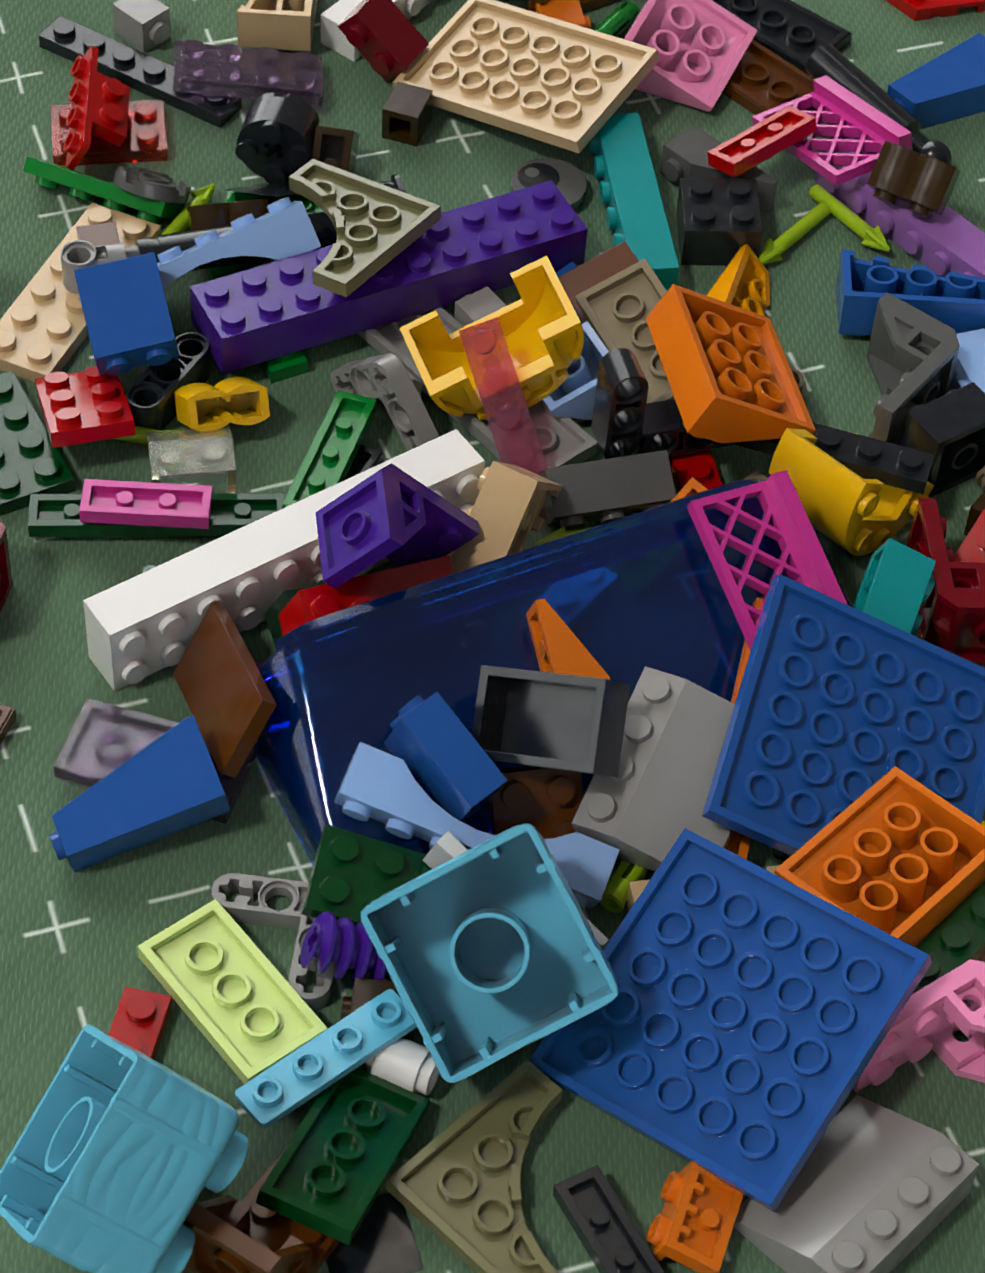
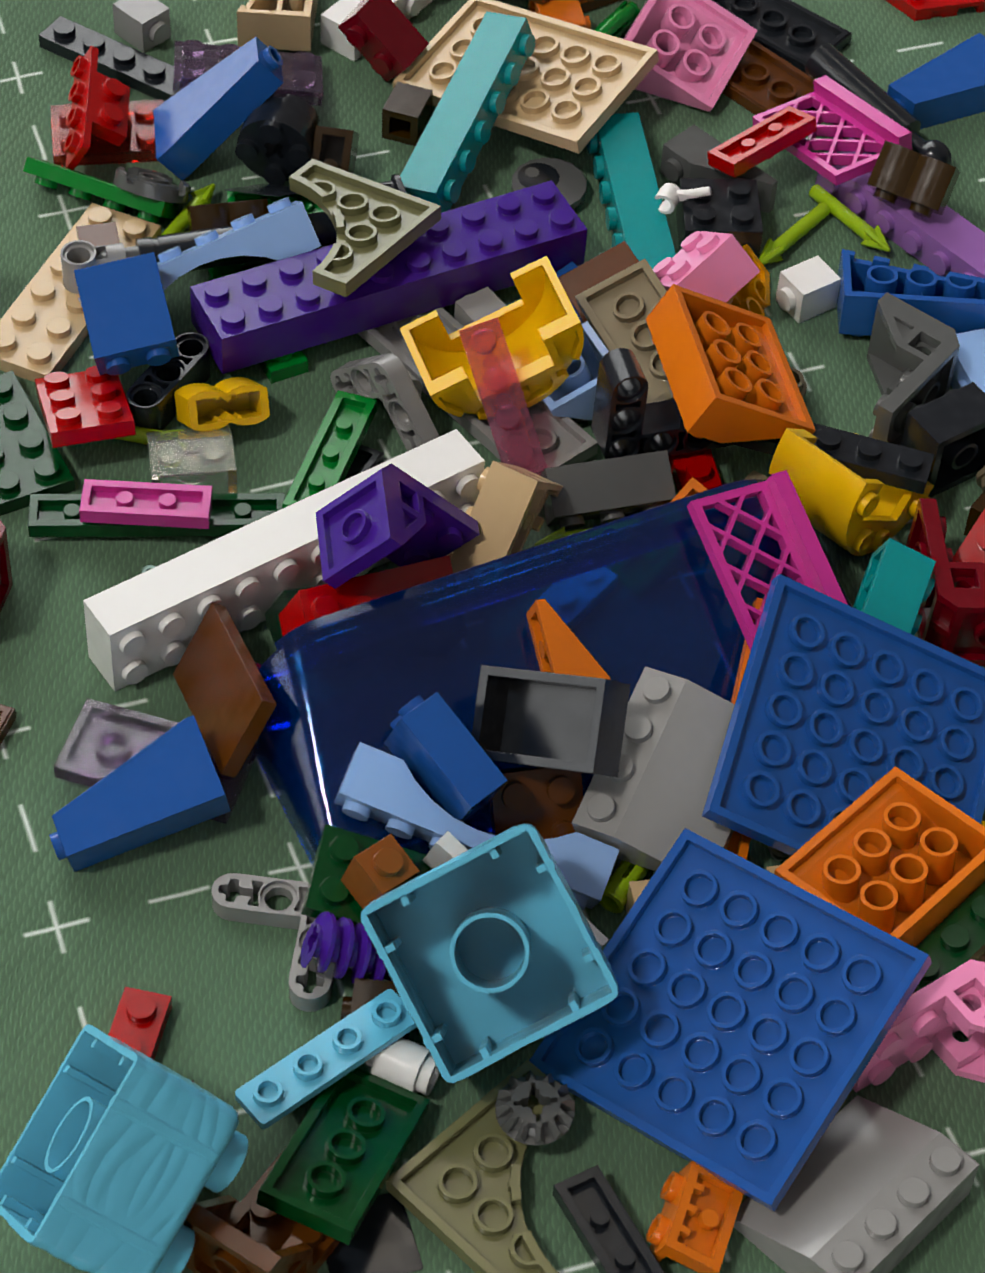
(214, 106): none -> blue slope
(230, 990): yellowish green plate -> none
(378, 871): none -> dark orange brick
(468, 109): none -> teal brick
(519, 1120): none -> dark grey gear
(674, 195): none -> white hand
(708, 265): none -> bright pink brick
(808, 289): none -> white brick

